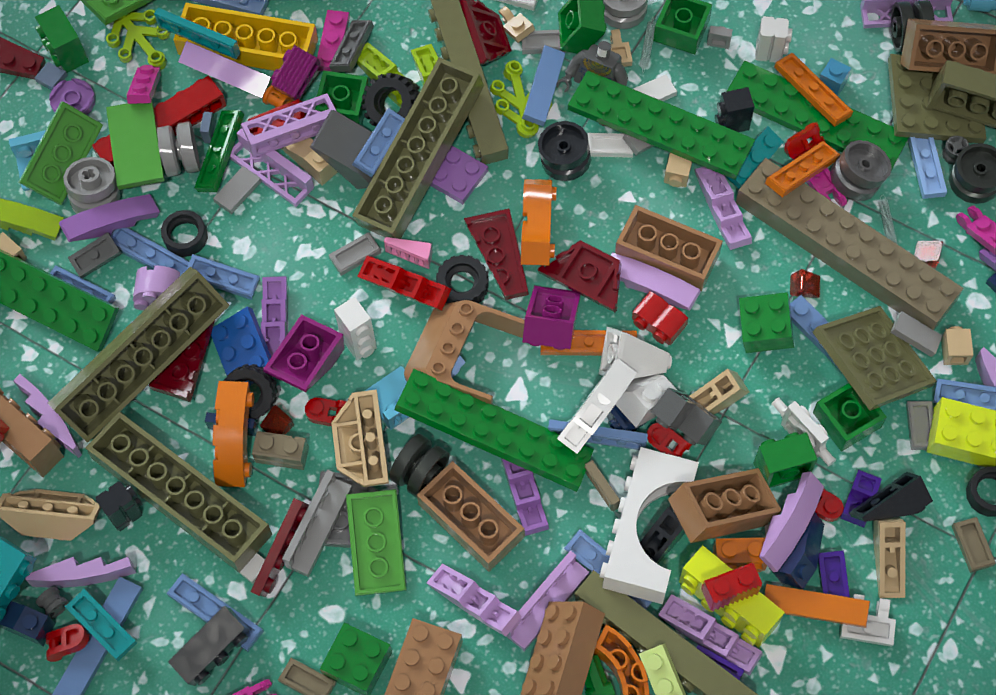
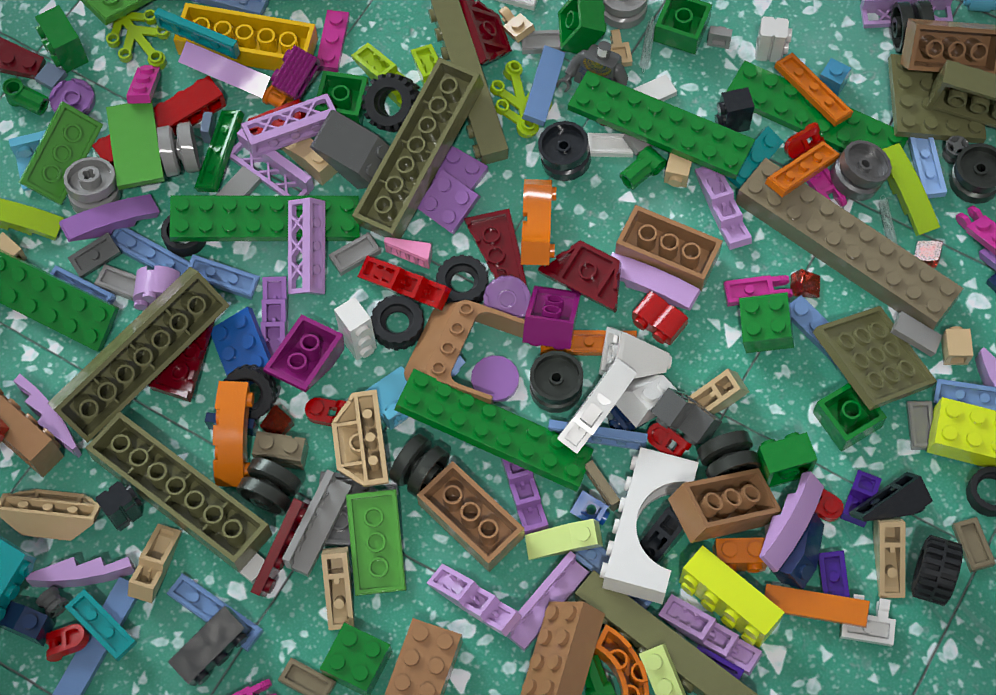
(25, 96): none -> green piece
(116, 281): none -> light grey tile
(154, 563): none -> tan slope
(254, 218): none -> green plate
(269, 486): none -> pearl dark grey wheel
(310, 245): none -> lavender fence
(337, 586): none -> tan slope
(351, 46): dark grey tile -> none
(378, 143): medium blue tile -> none
(397, 340): none -> black tyre
(448, 202): none -> medium lavender plate
(495, 377): none -> medium lavender tile
(507, 295): none -> medium lavender tile
(556, 381): none -> pearl dark grey wheel
(563, 539): none -> yellowish green slope
(585, 500): none -> brick
(647, 163): none -> green piece
(728, 454): none -> pearl dark grey wheel
(731, 586): red brick -> none
(754, 287): none -> dark pink hinge
(797, 419): white plate -> none
(910, 191): none -> lime slope
(937, 570): none -> black tyre

